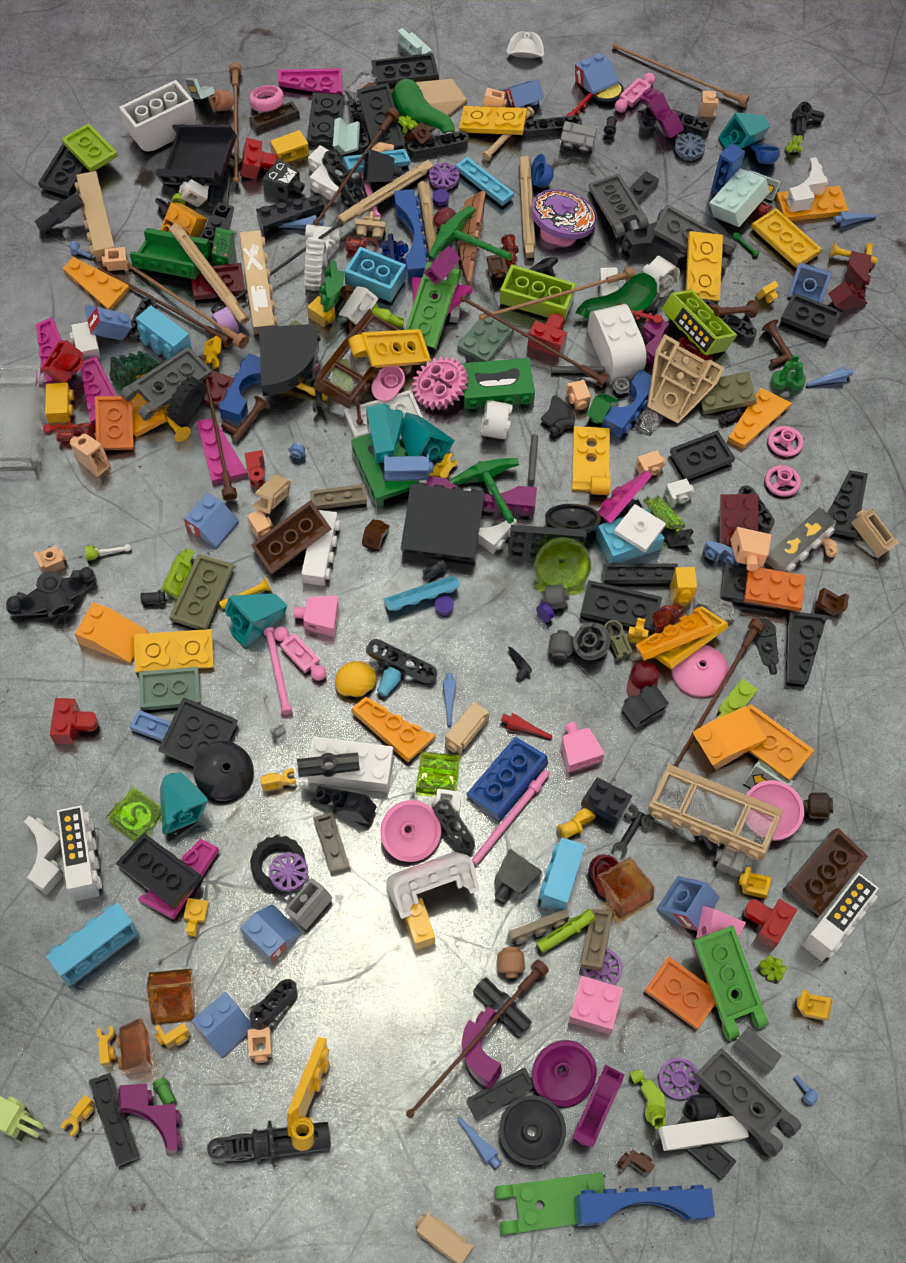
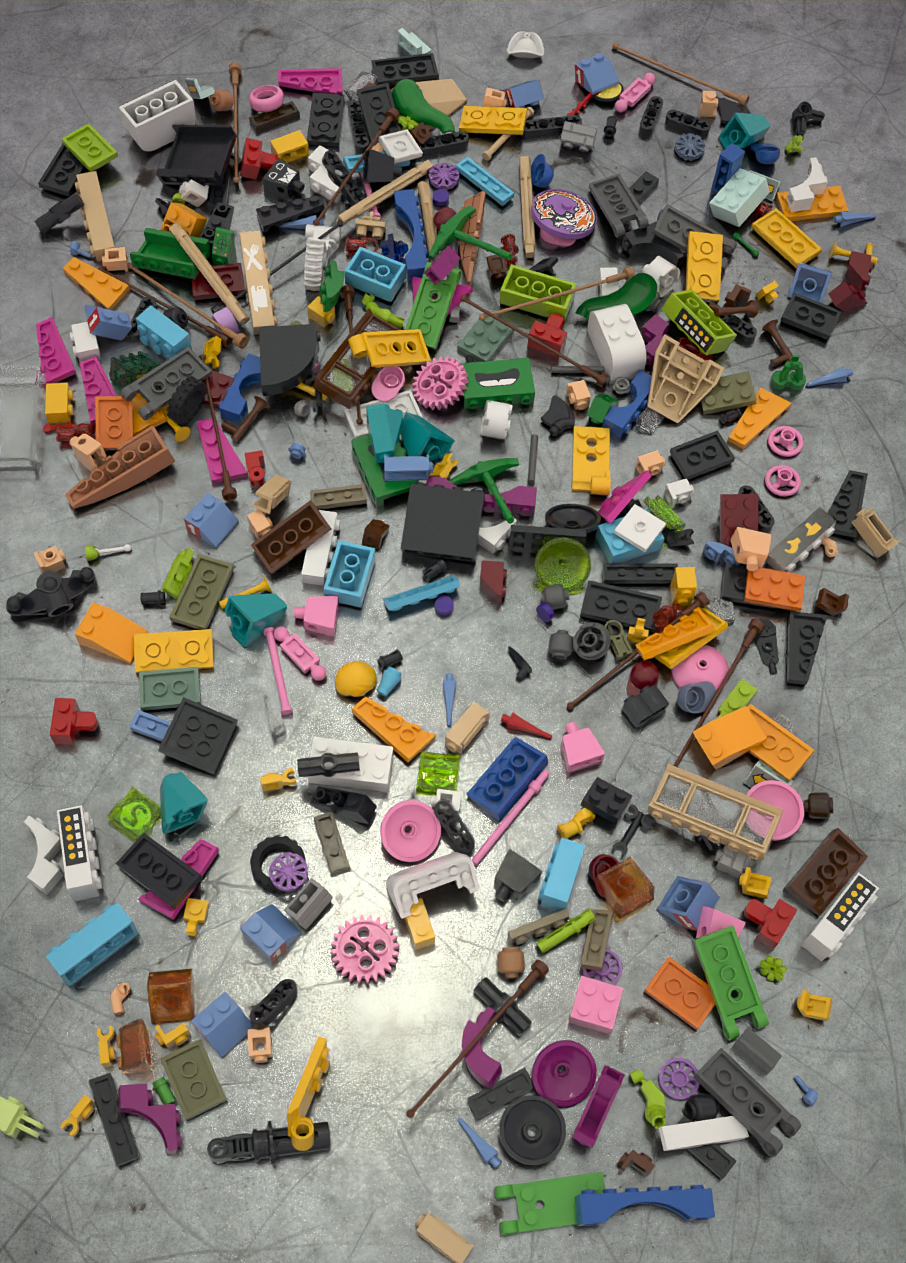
(63, 361): red brick -> none
(118, 996): none -> light nougat arm
(130, 465): none -> nougat wedge
(178, 316): none -> black head
(193, 1079): none -> olive plate
(216, 781): black dish -> none
(302, 408): none -> light grey plate
(346, 136): light aqua panel -> none
(350, 573): none -> medium azure brick
(358, 304): white panel -> none
(377, 935): none -> bright pink gear
(400, 146): none -> white plate
(400, 664): black beam -> none
(492, 579): none -> dark red slope
(657, 319): red piece -> none
(658, 105): magenta arch -> none
(696, 697): none -> sand blue cap
(701, 600): none -> reddish brown piece
(729, 108): none -> black arm
(738, 293): none -> reddish brown bracket

